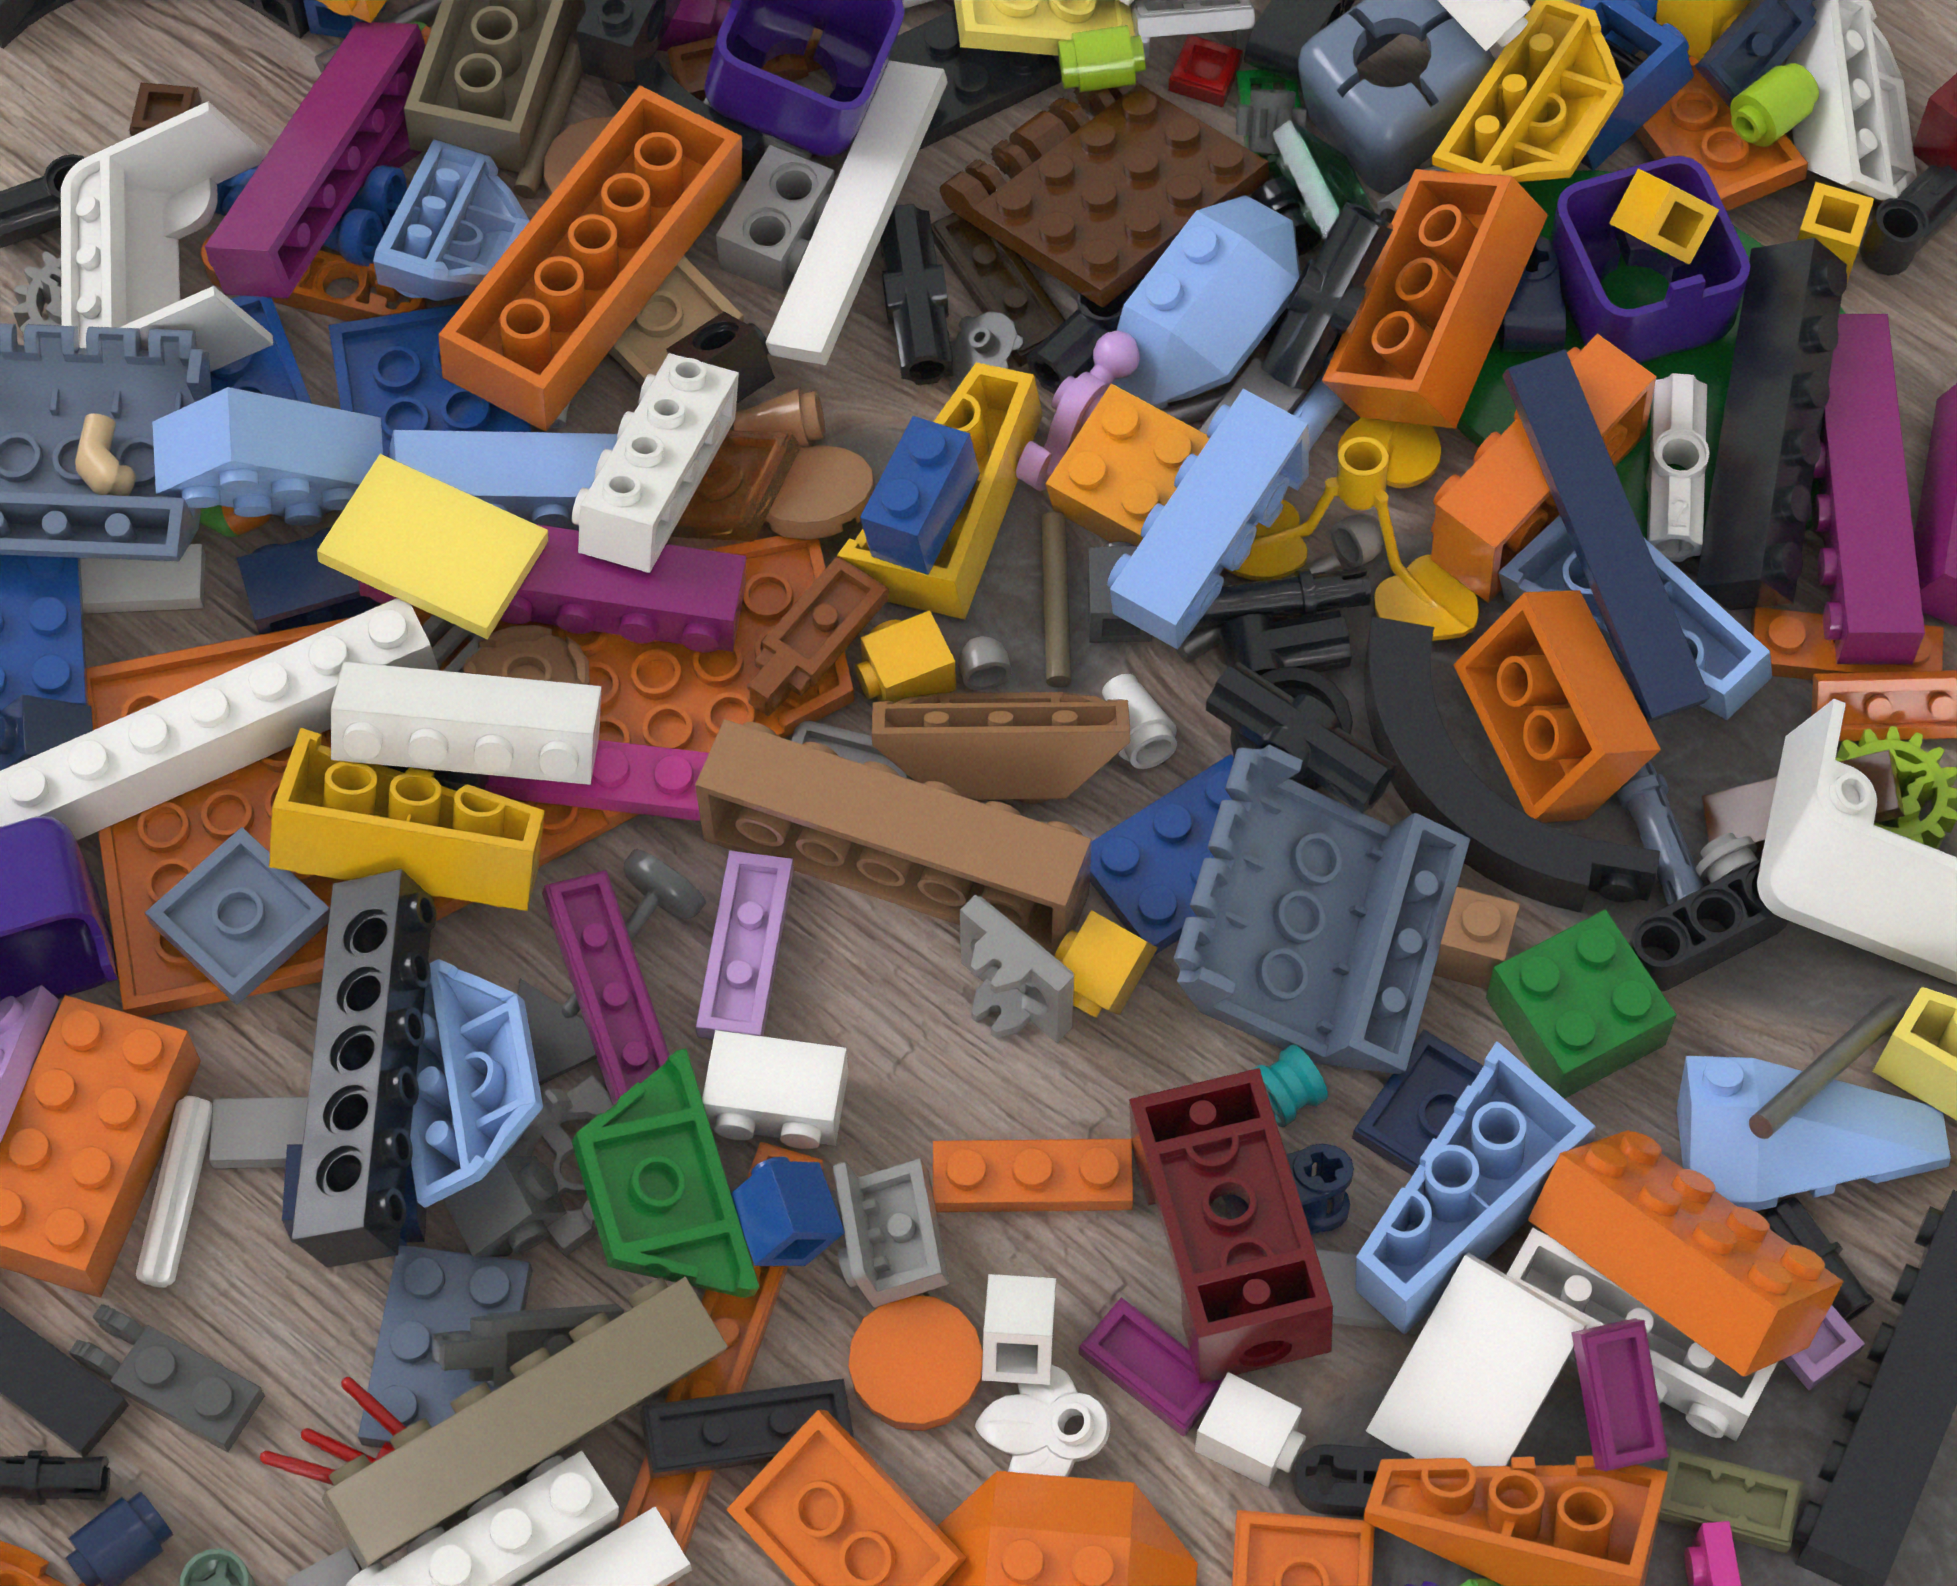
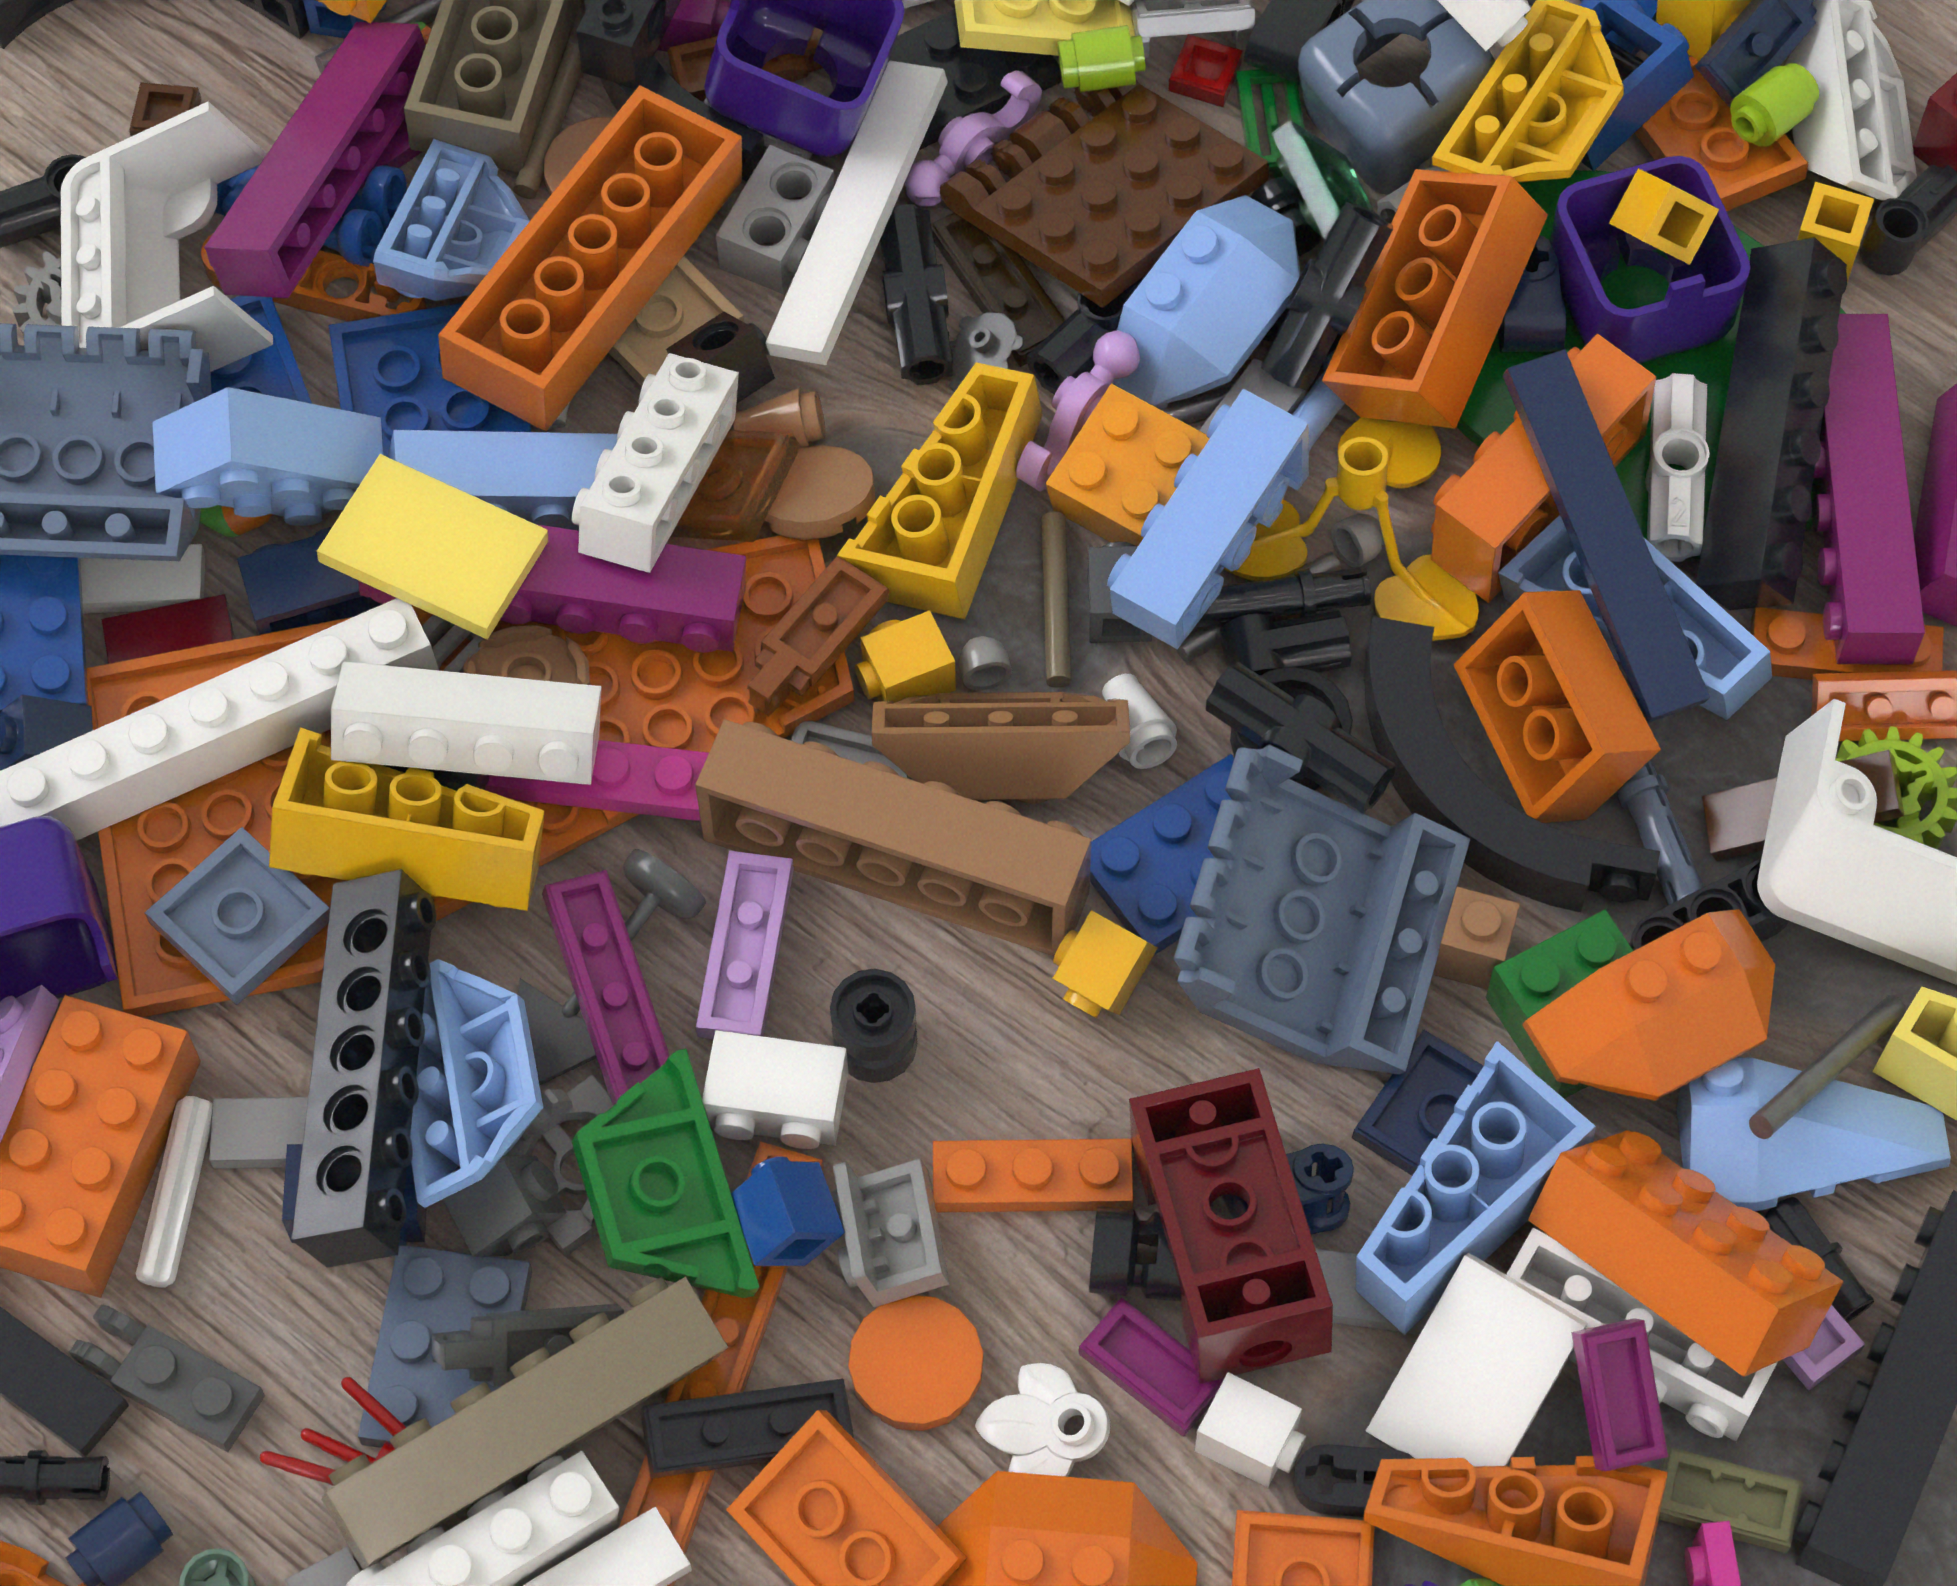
(96, 462): tan arm -> none
(167, 628): none -> dark red tile
(875, 1023): none -> black wheel
(920, 495): blue brick -> none
(972, 139): none -> lavender piece
(1010, 970): light grey piece -> none
(1018, 1329): white brick -> none
(1115, 1256): none -> black wheel
(1265, 114): dark grey gear -> none
(1292, 1084): teal wheel -> none
(1662, 1011): none -> orange wedge
(1725, 856): light grey plate -> none

